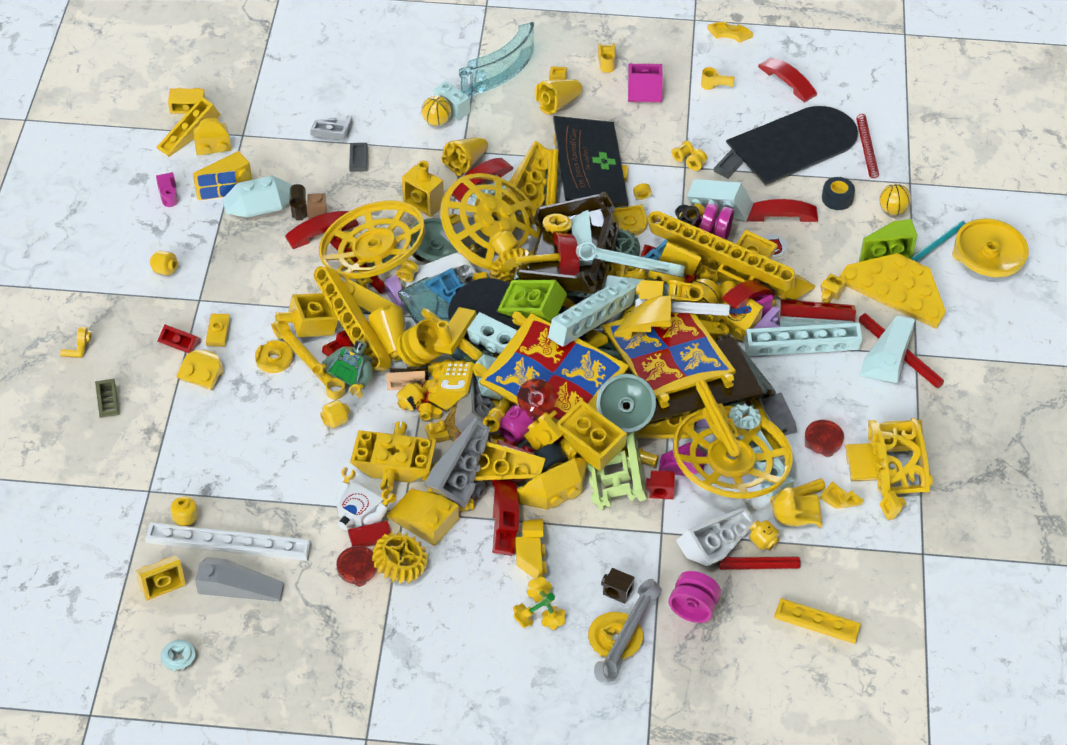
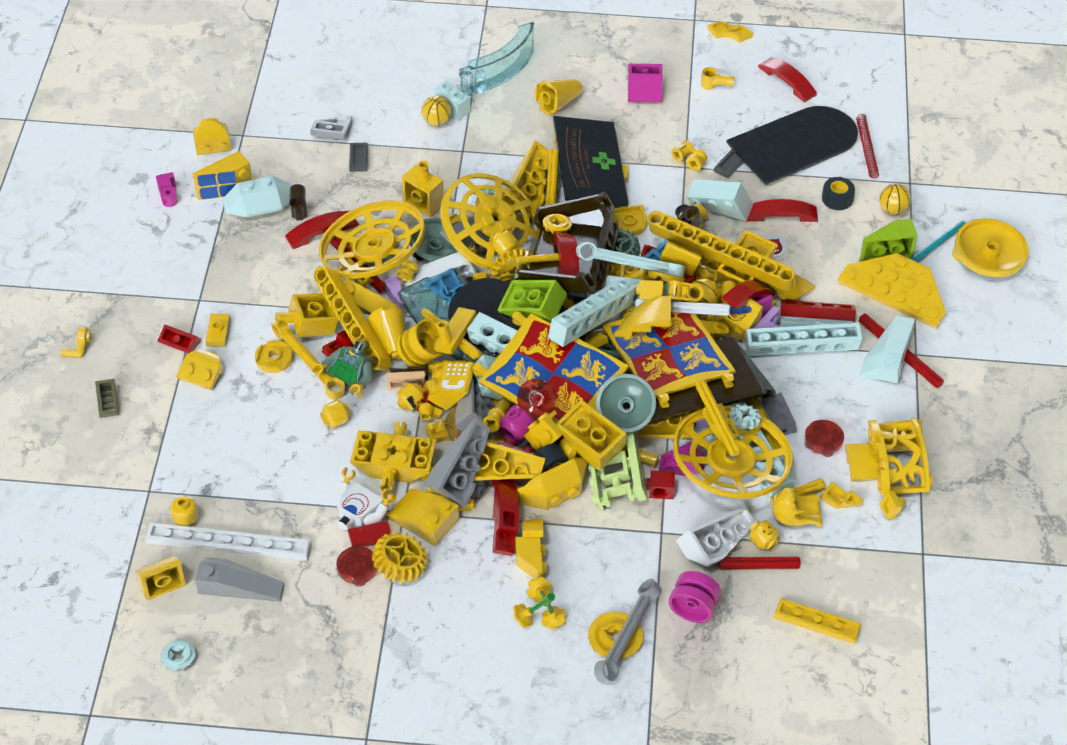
(163, 262): yellow head -> none
(182, 100): yellow brick -> none
(183, 130): yellow slope -> none
(316, 204): medium nougat brick -> none
(463, 154): yellow cone -> none
(494, 167): red slope -> none
(557, 73): yellow tile -> none
(582, 233): light aqua slope -> none
(606, 57): yellow piece -> none
(618, 585): dark brown brick -> none
(642, 191): yellow tile -> none
(717, 223): dark pink wheel -> none
(829, 291): yellow tile -> none
(837, 281): yellow piece -> none

